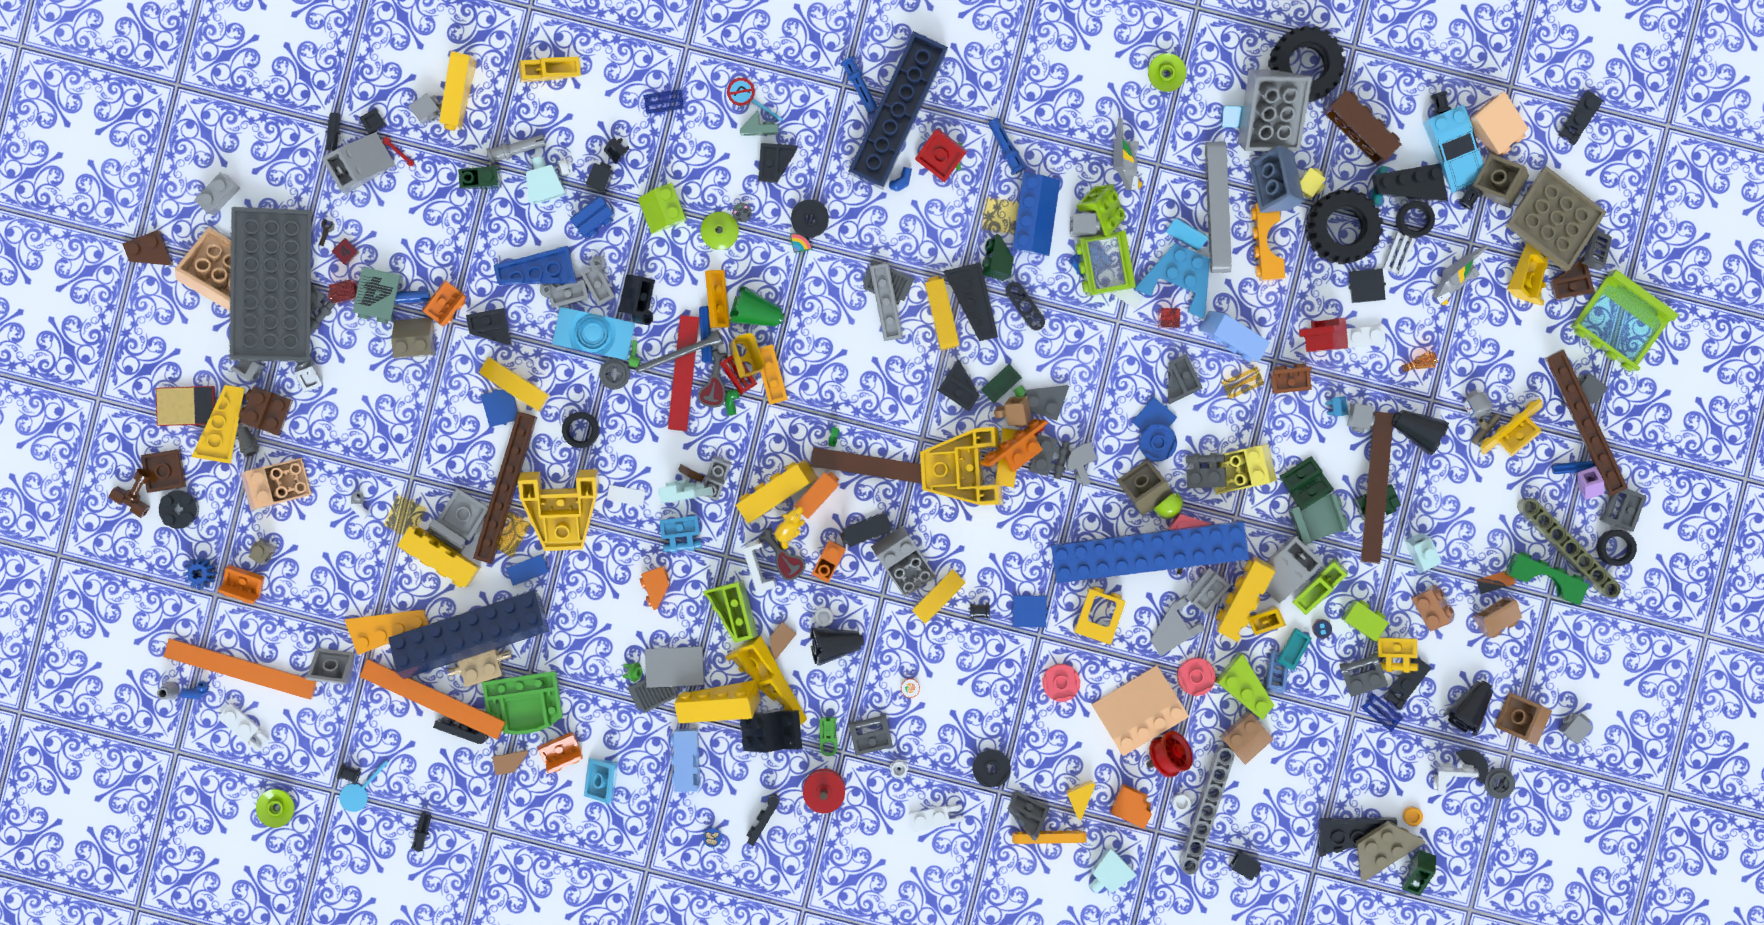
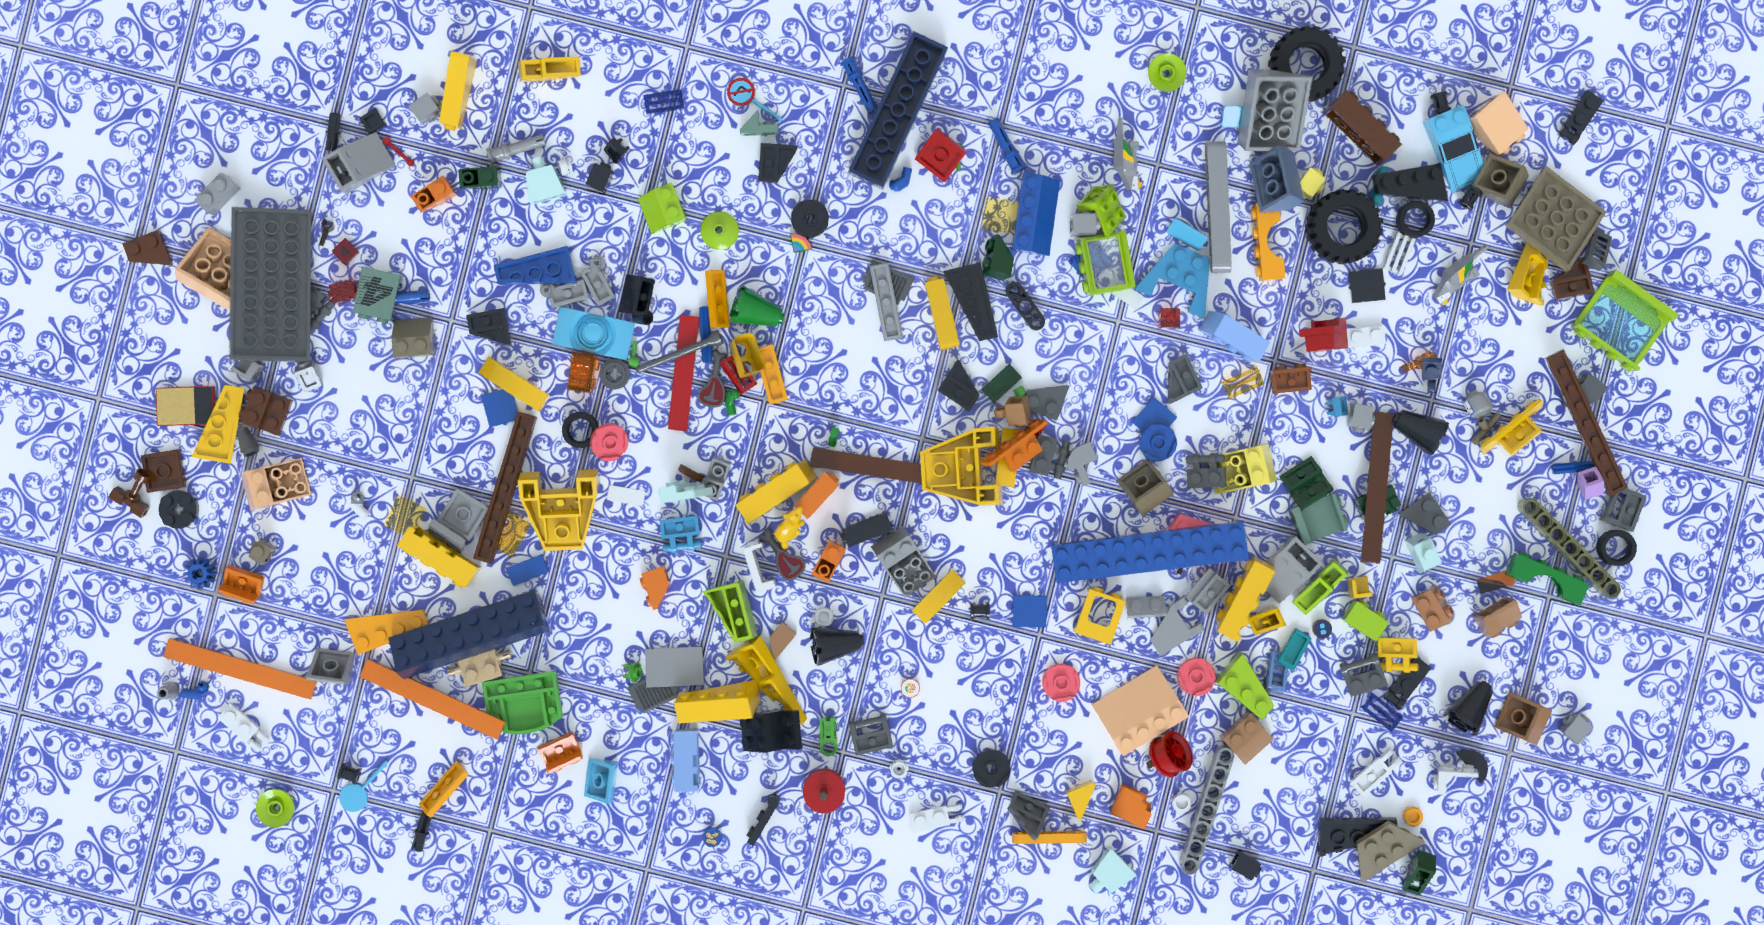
(434, 194): none -> orange slope
(443, 789): none -> light orange plate
(444, 303): orange bracket -> none
(462, 731): black plate -> none
(508, 762): medium nougat tile -> none
(583, 372): none -> clear orange brick
(593, 217): blue brick -> none
(609, 442): none -> coral tile
(742, 212): dark grey tile -> none
(1145, 607): none -> light grey plate
(1170, 506): lime hair -> none
(1358, 587): none -> yellow panel
(1374, 773): none -> white hinge
(1426, 514): none -> dark grey wing
(1431, 369): none -> dark blue plate
(1508, 782): dark grey gear -> none

